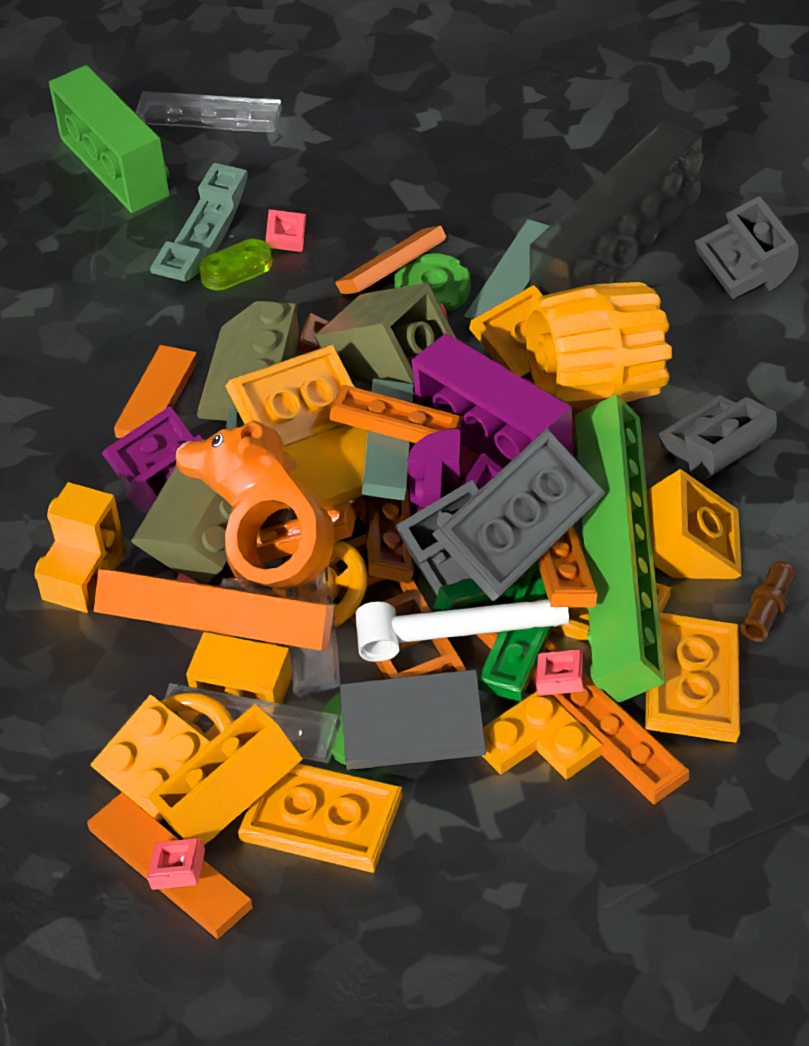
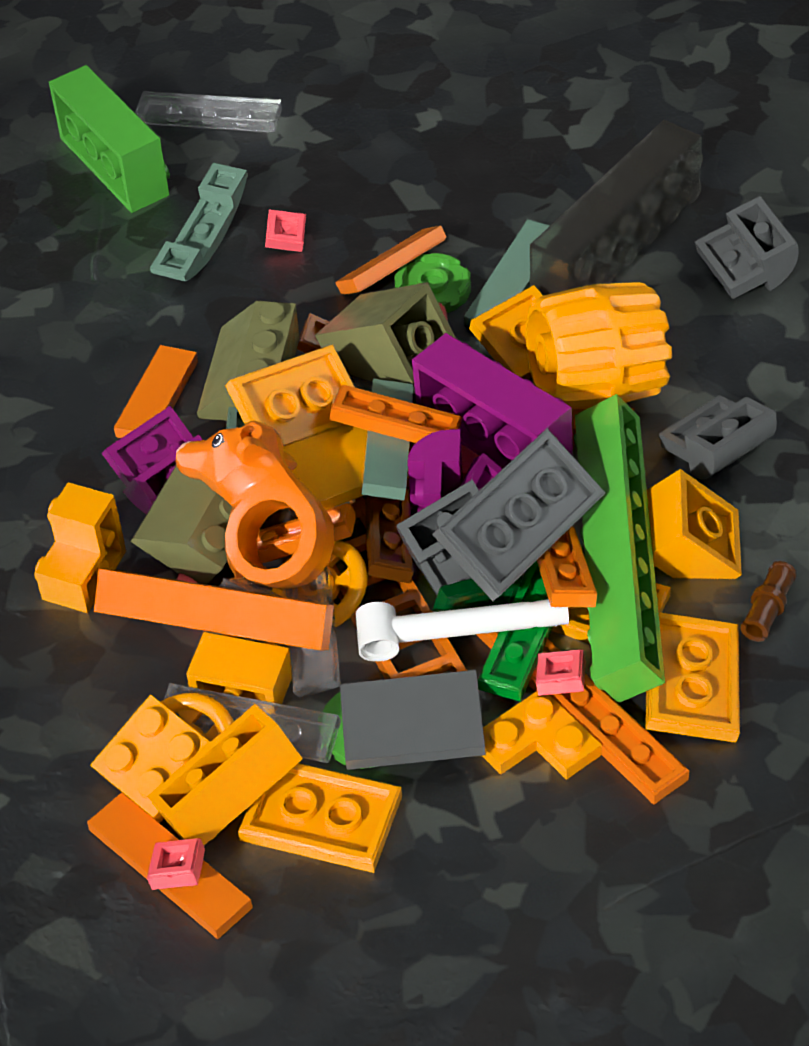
(235, 264): clear neon green plate -> none

